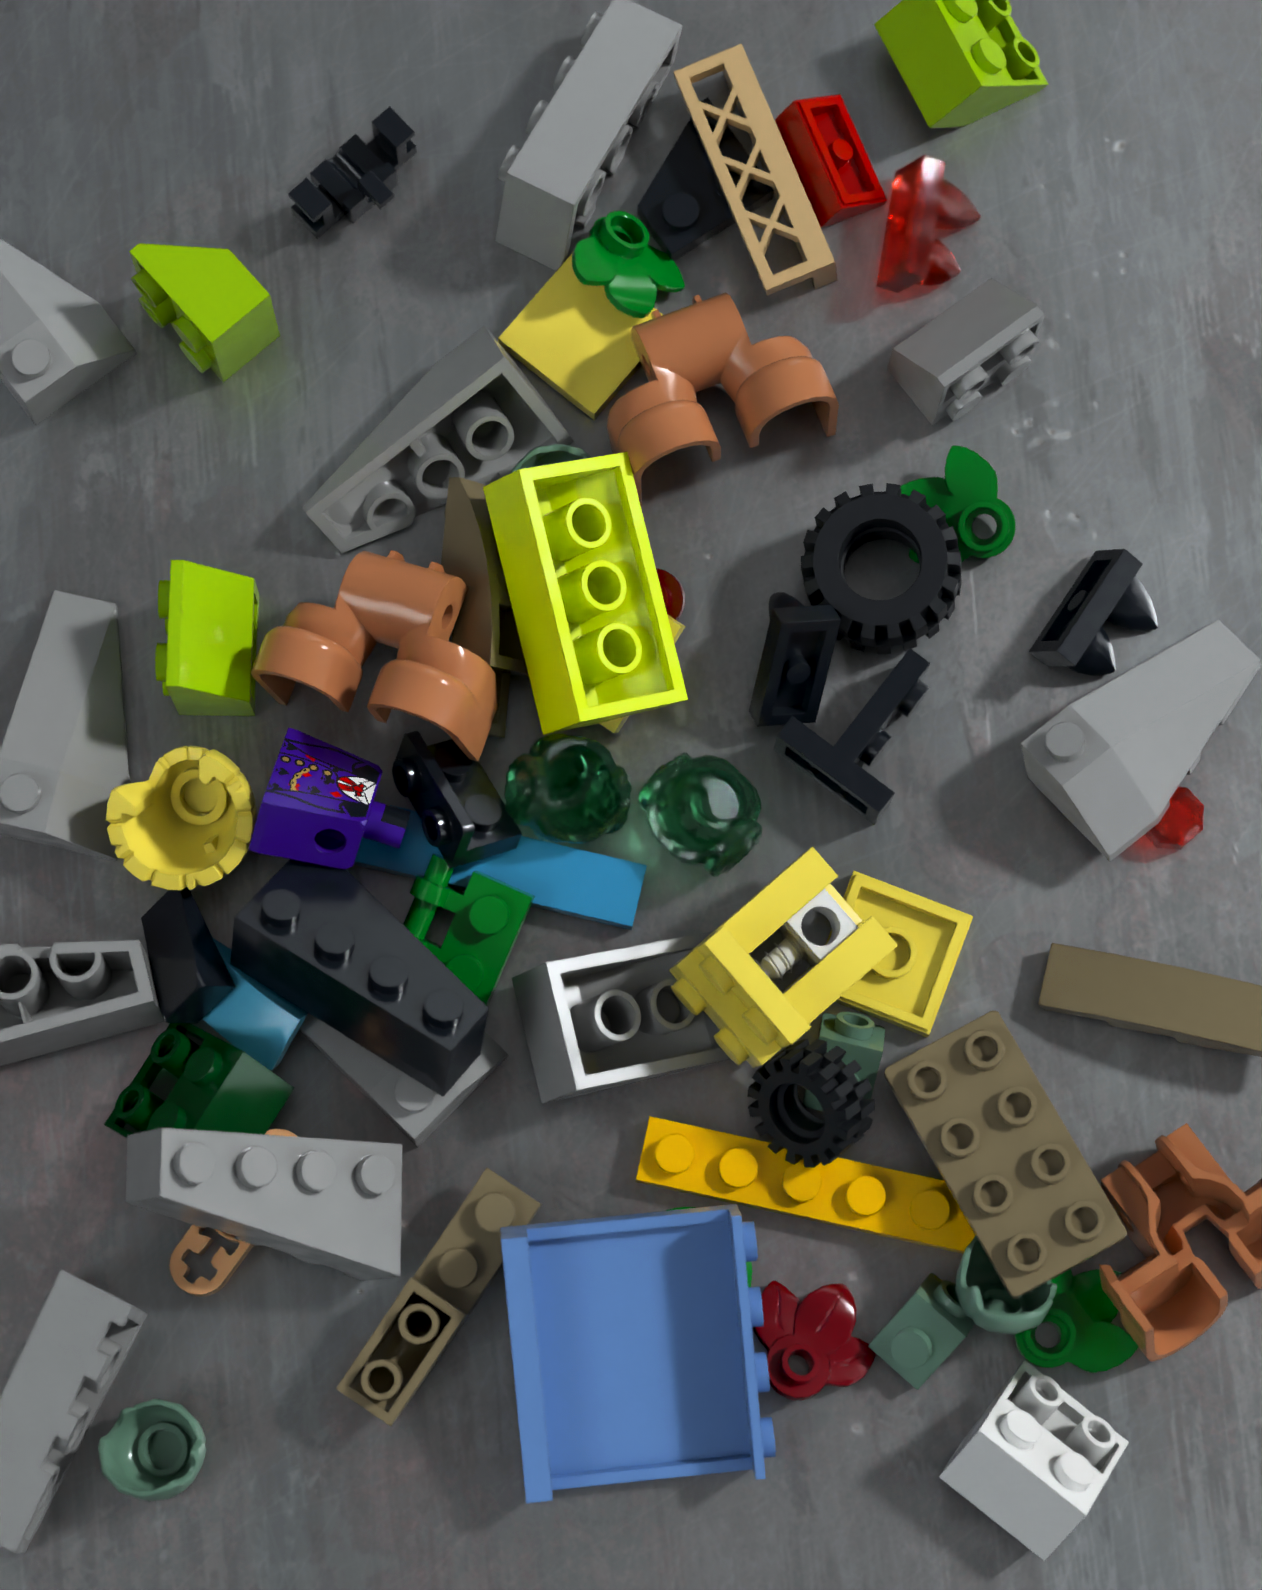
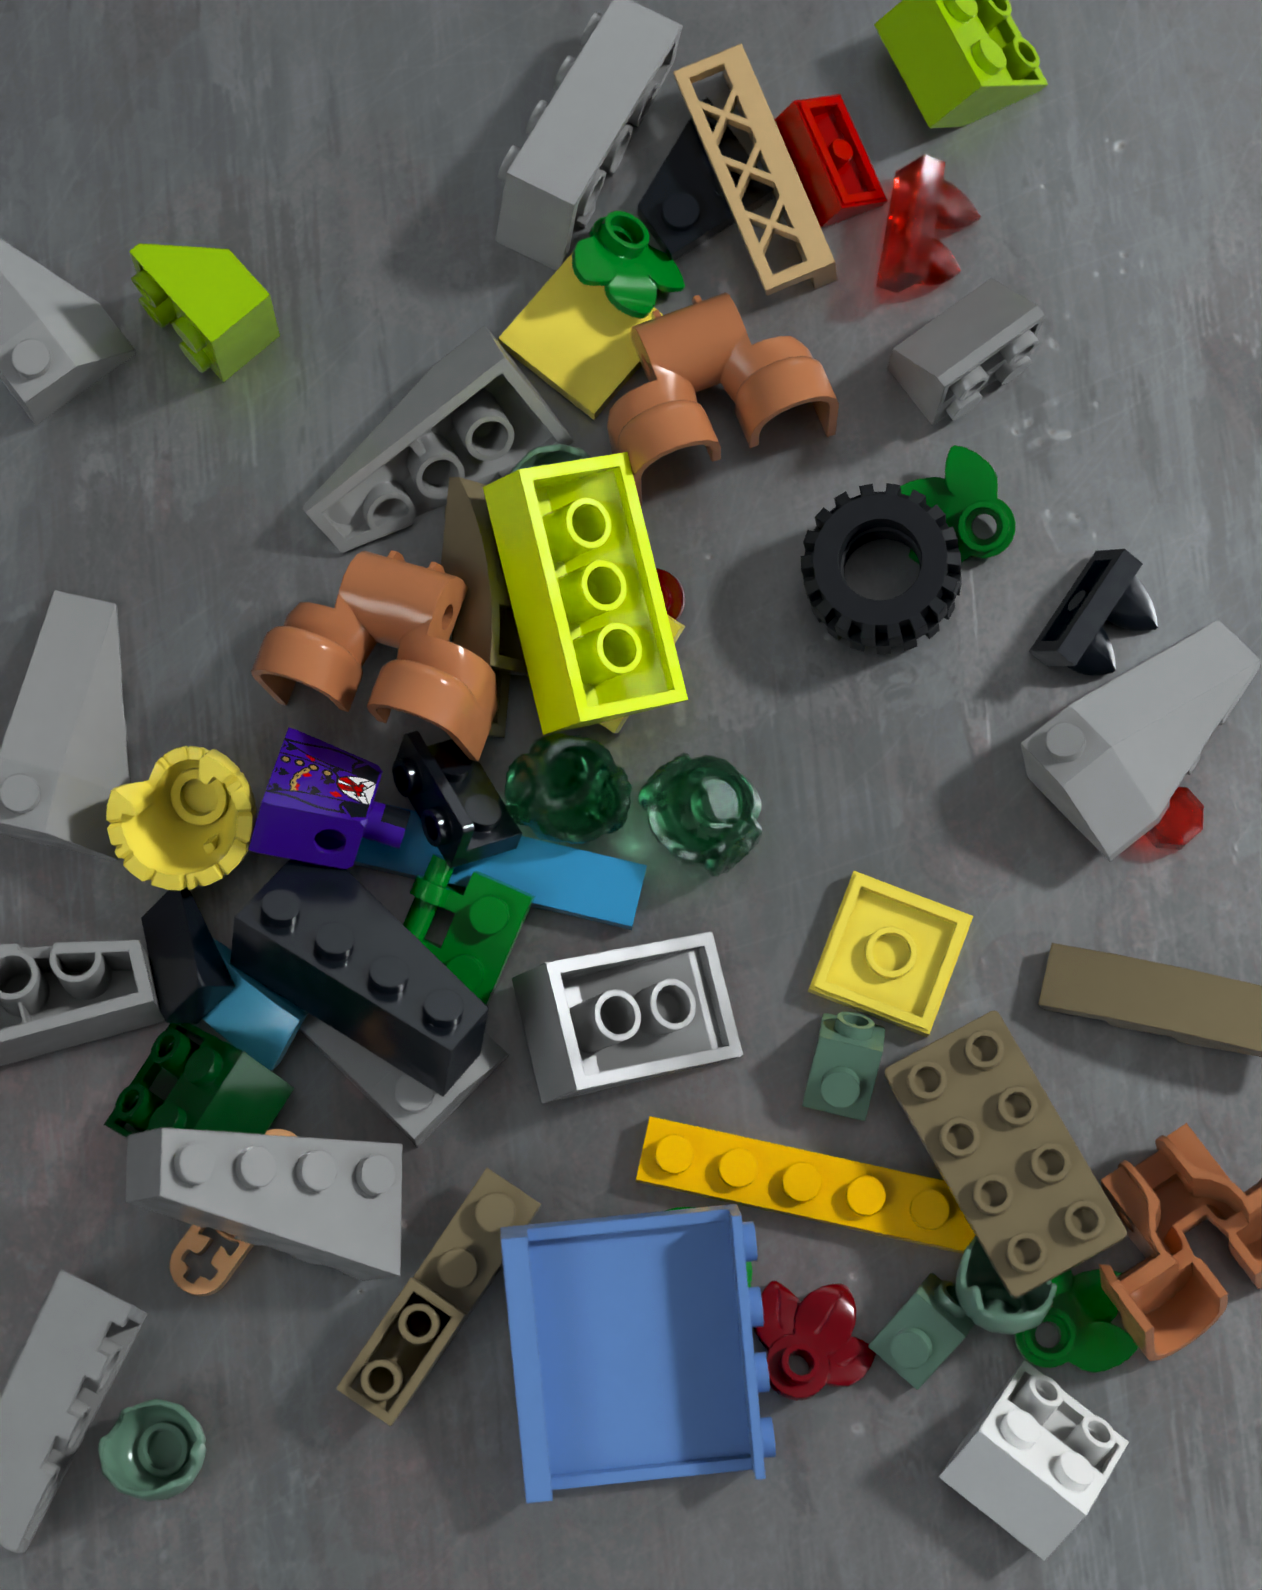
(210, 640): lime slope -> none
(355, 176): black piece -> none
(739, 992): light yellow brick -> none
(793, 661): black tile -> none
(830, 1083): black tyre -> none
(863, 740): black bracket -> none

